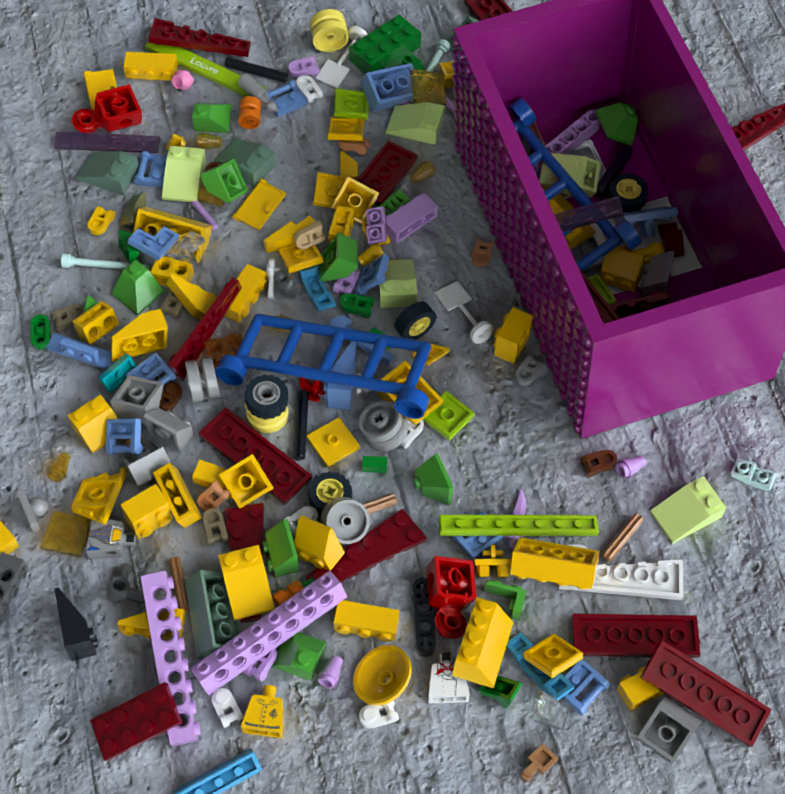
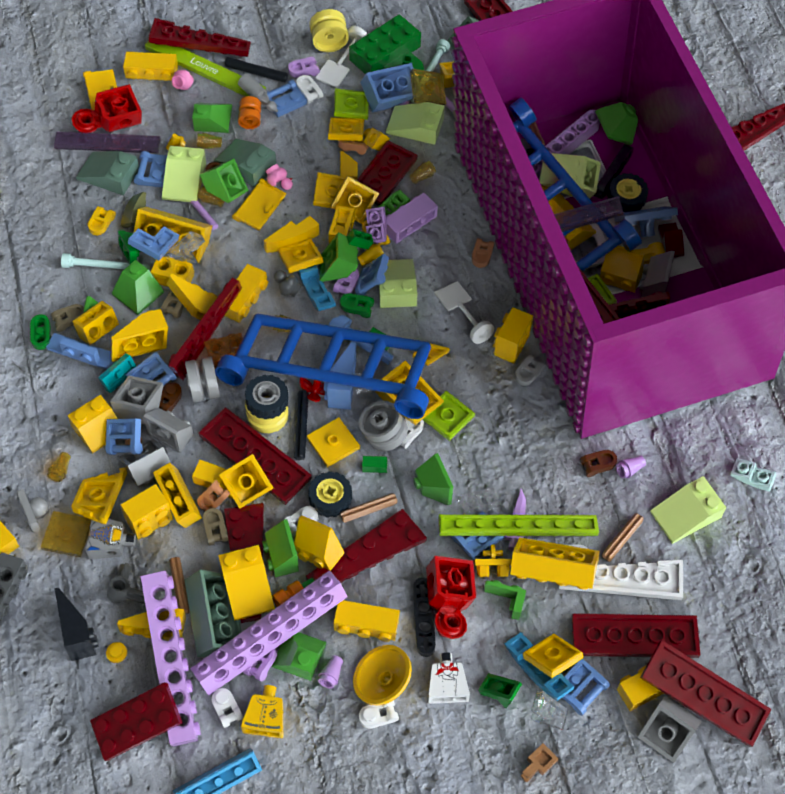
(116, 652): none -> yellow plate
(270, 274): white piece -> none
(276, 174): none -> bright pink animal
(303, 239): tan plate -> none
(356, 525): light grey wheel -> none
(360, 239): none -> green piece
(375, 138): none -> yellow bracket
(415, 320): black wheel -> none
(483, 644): yellow slope -> none

